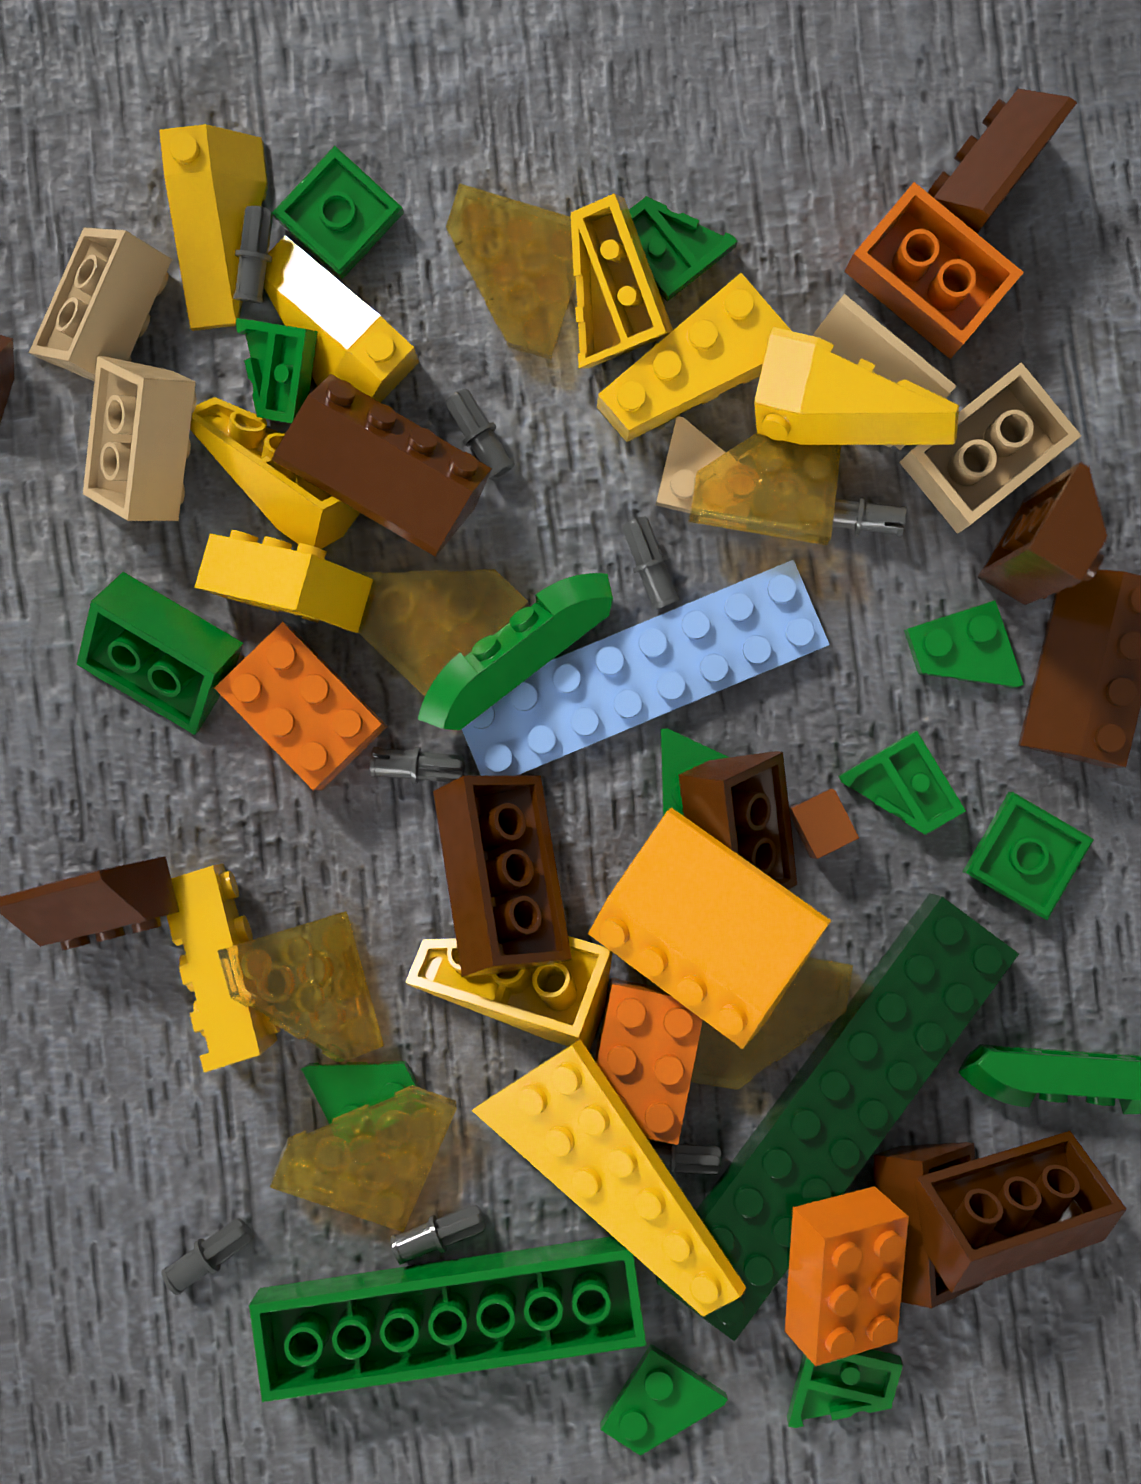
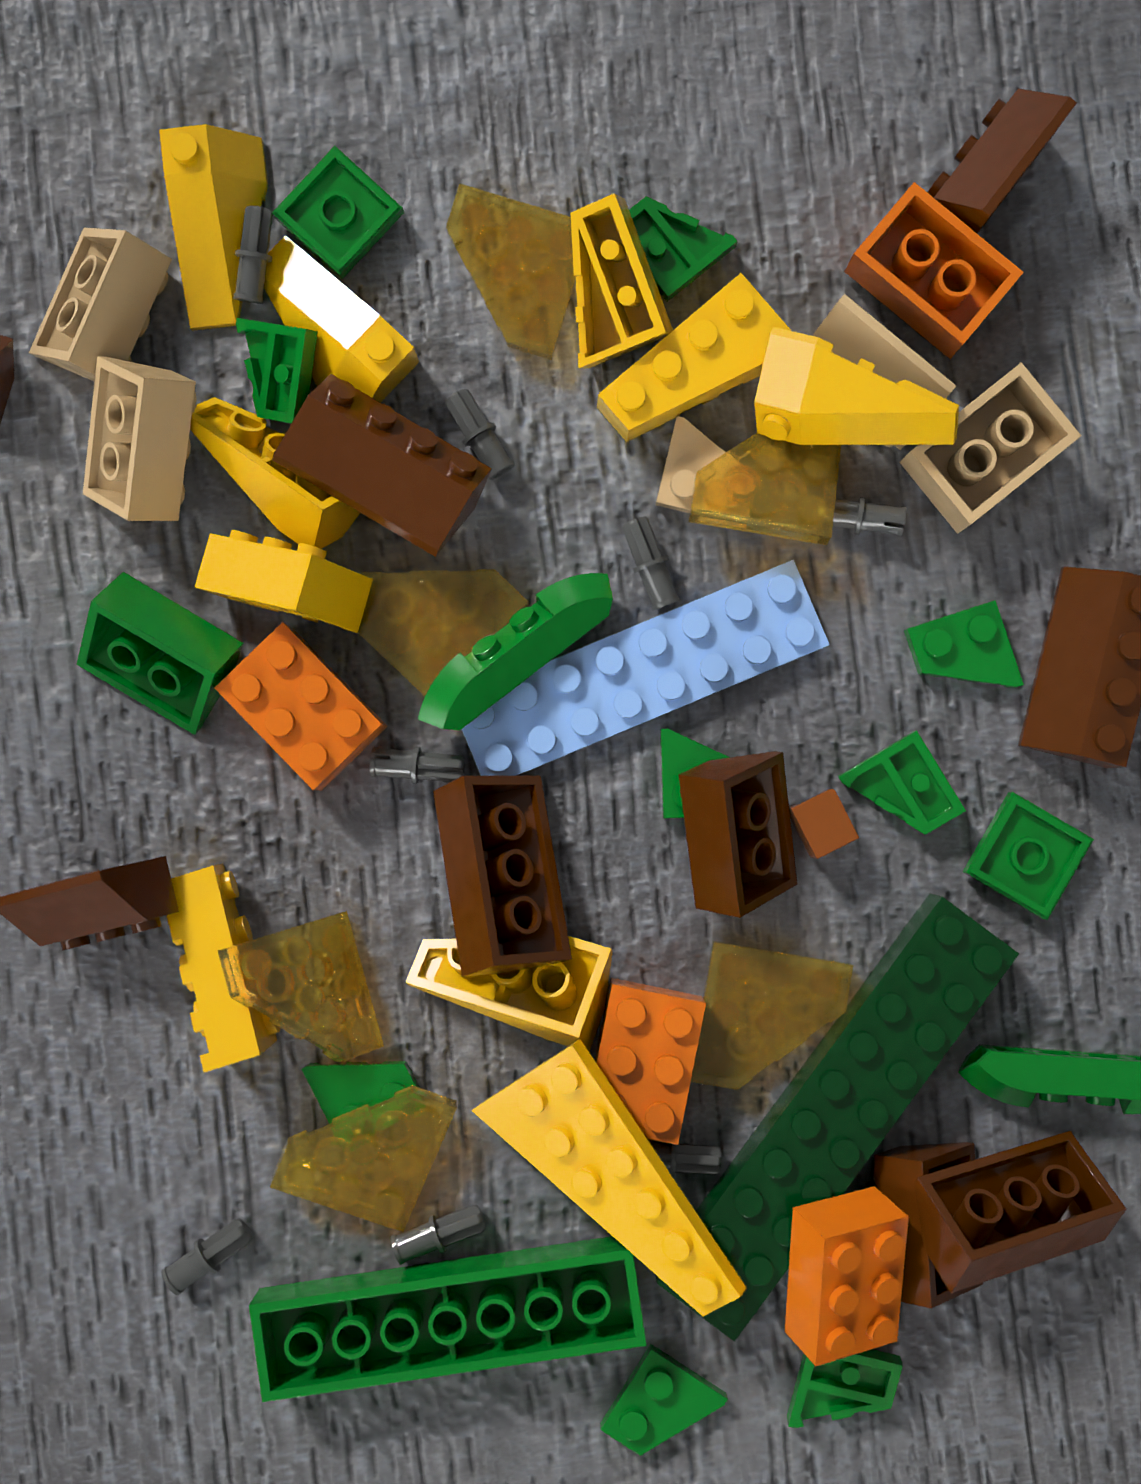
(708, 928): light orange slope -> none
(1050, 540): reddish brown slope -> none

